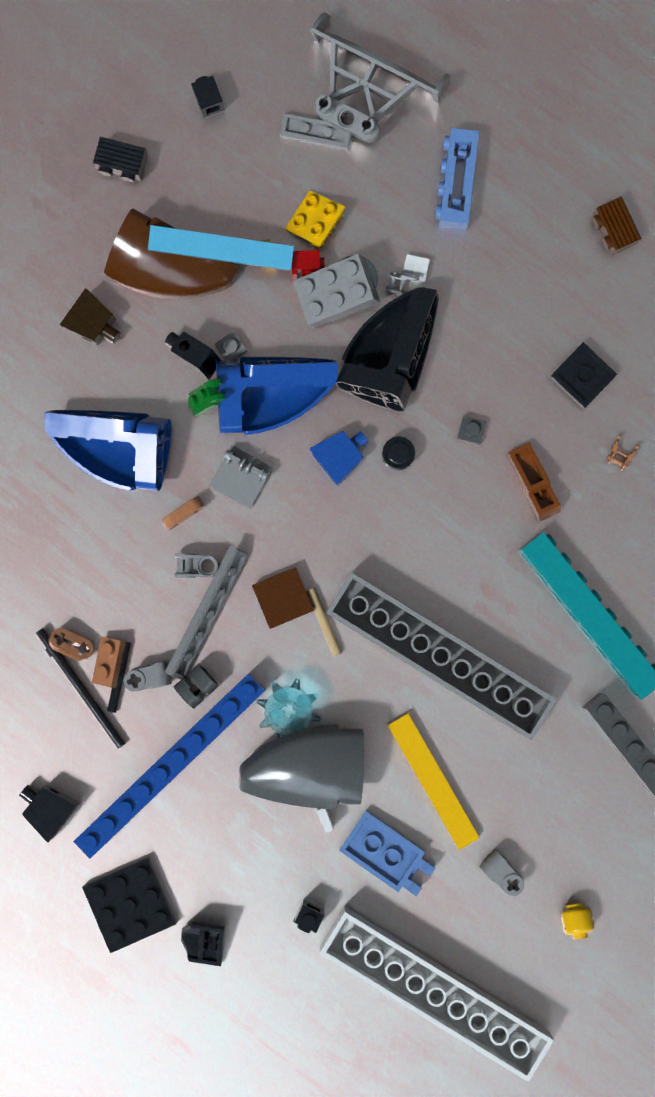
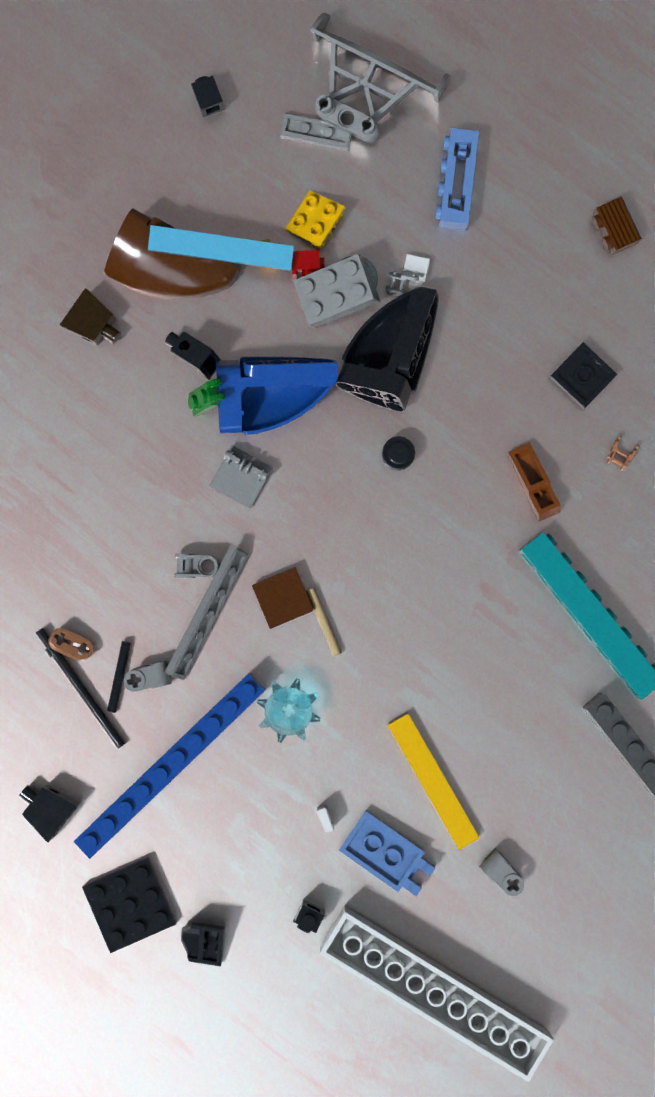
(108, 662): nougat plate -> none
(114, 445): blue panel -> none
(120, 159): black brick -> none
(183, 513): nougat beam -> none
(202, 679): dark grey wheel -> none
(231, 347): light grey plate -> none
(308, 768): dark grey panel -> none
(339, 455): blue torso -> none
(441, 656): light grey brick -> none
(471, 430): dark grey plate -> none
(577, 920): yellow head -> none

